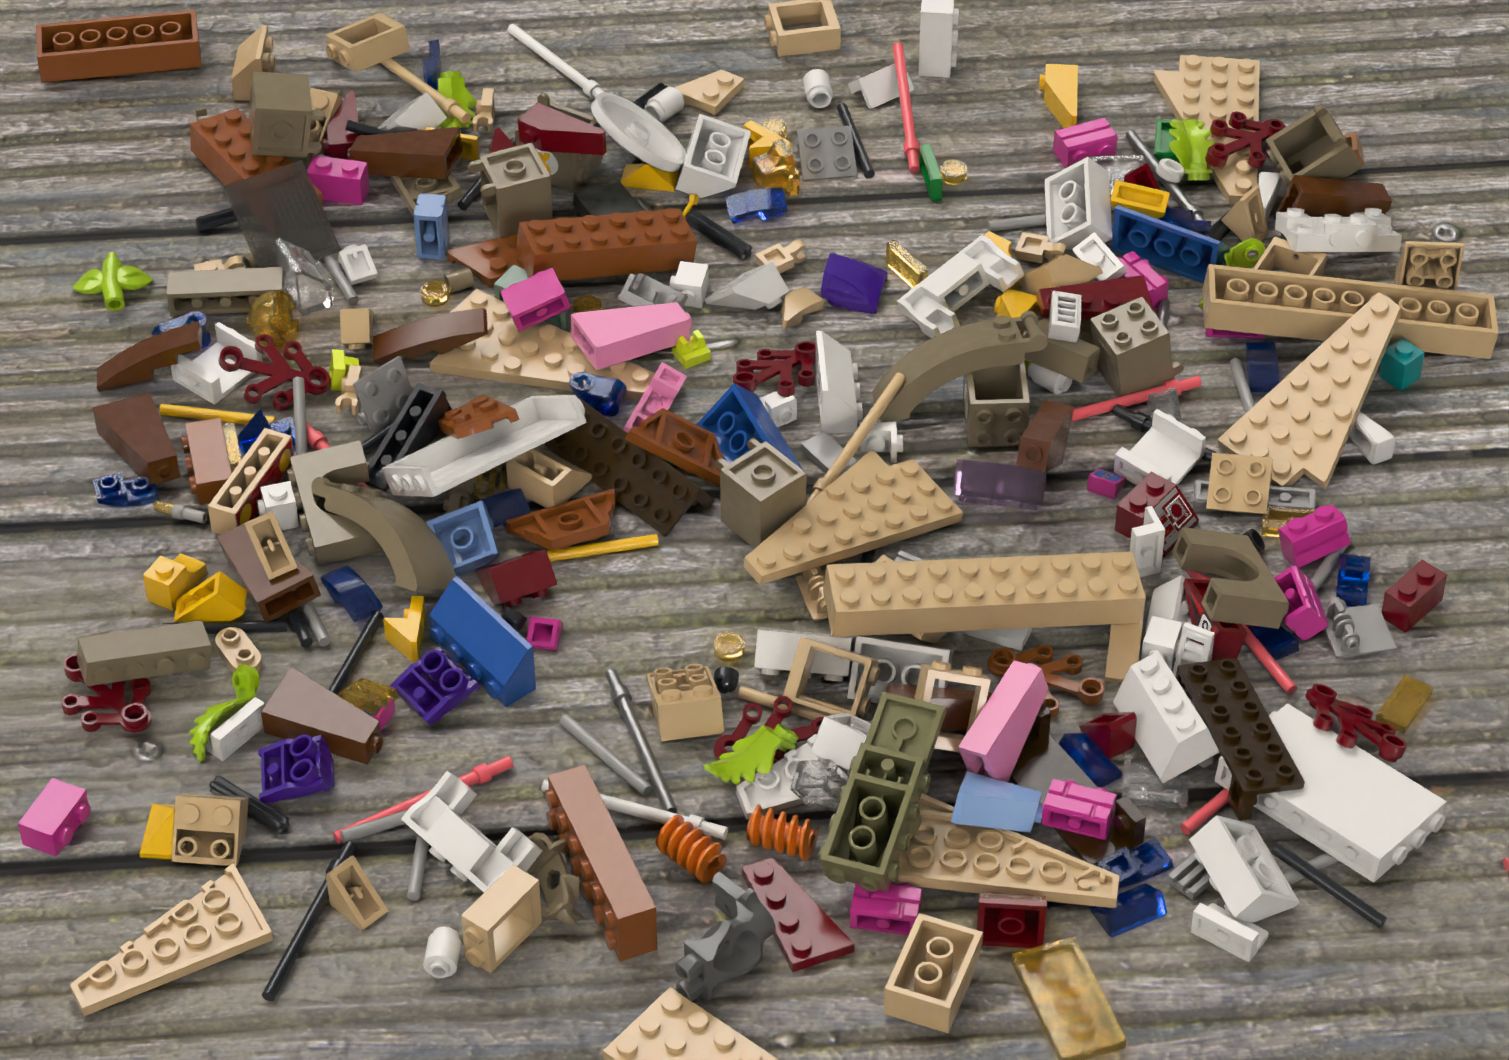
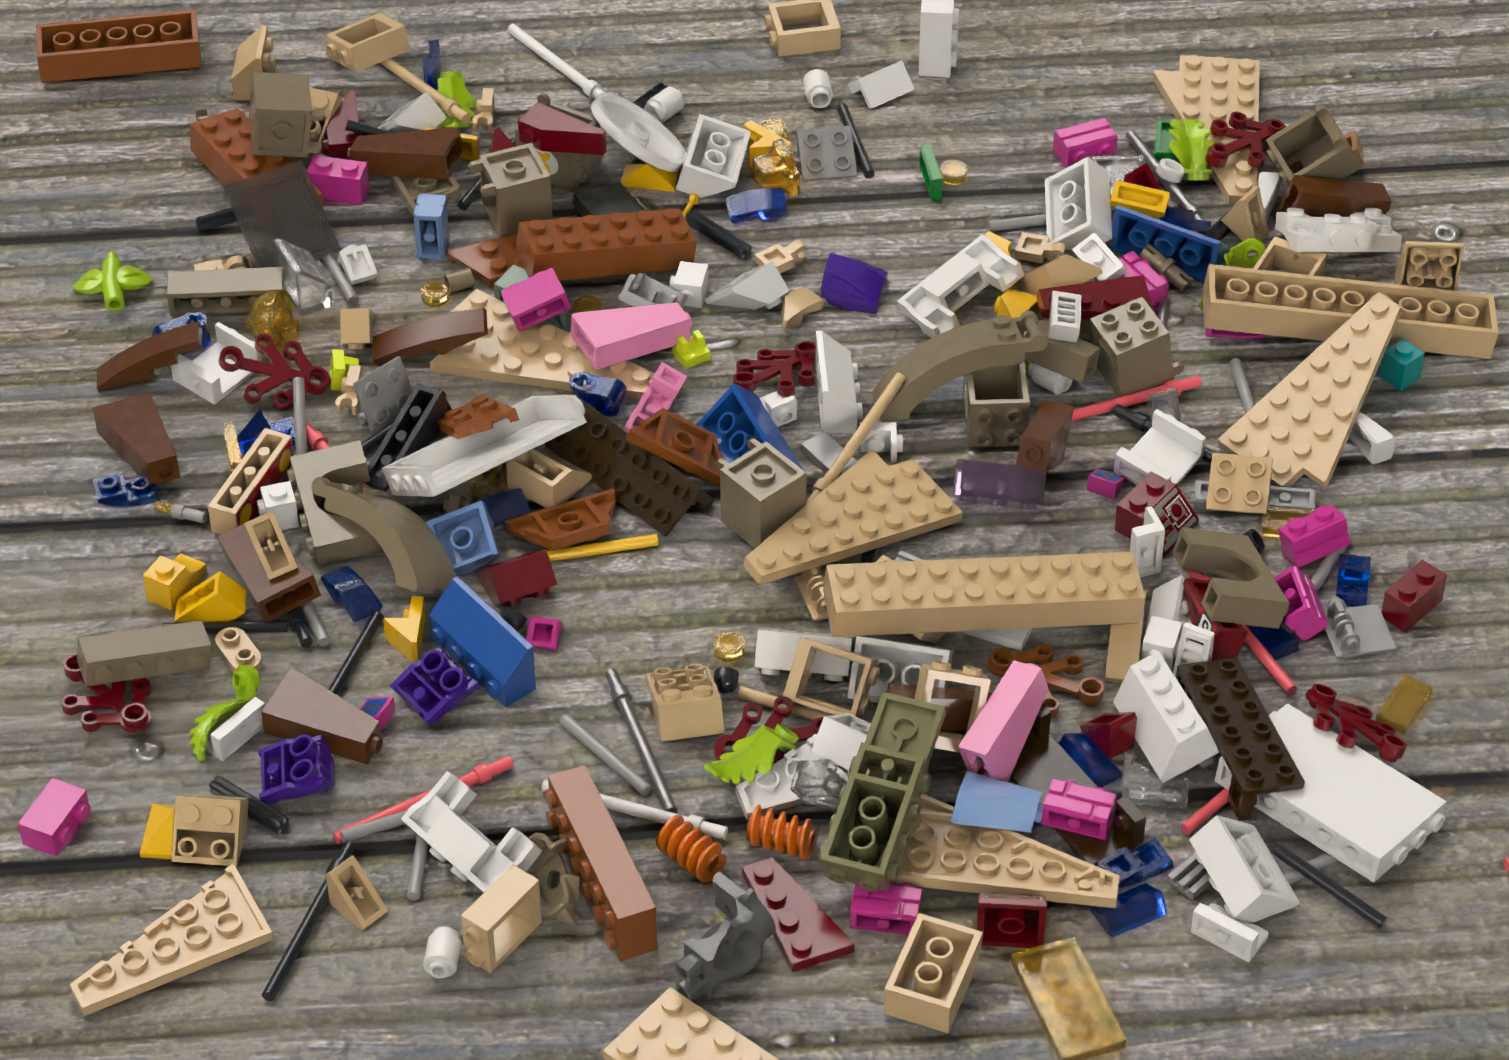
(206, 414): yellow bar -> none
(207, 458): brick -> none
(364, 699): clear yellow tile -> none
(711, 91): tan wing -> none
(905, 264): clear yellow tile -> none
(911, 145): coral bar -> none
(1060, 92): yellow slope -> none
(1167, 268): none -> dark tan pin
(1262, 366): clear blue slope -> none

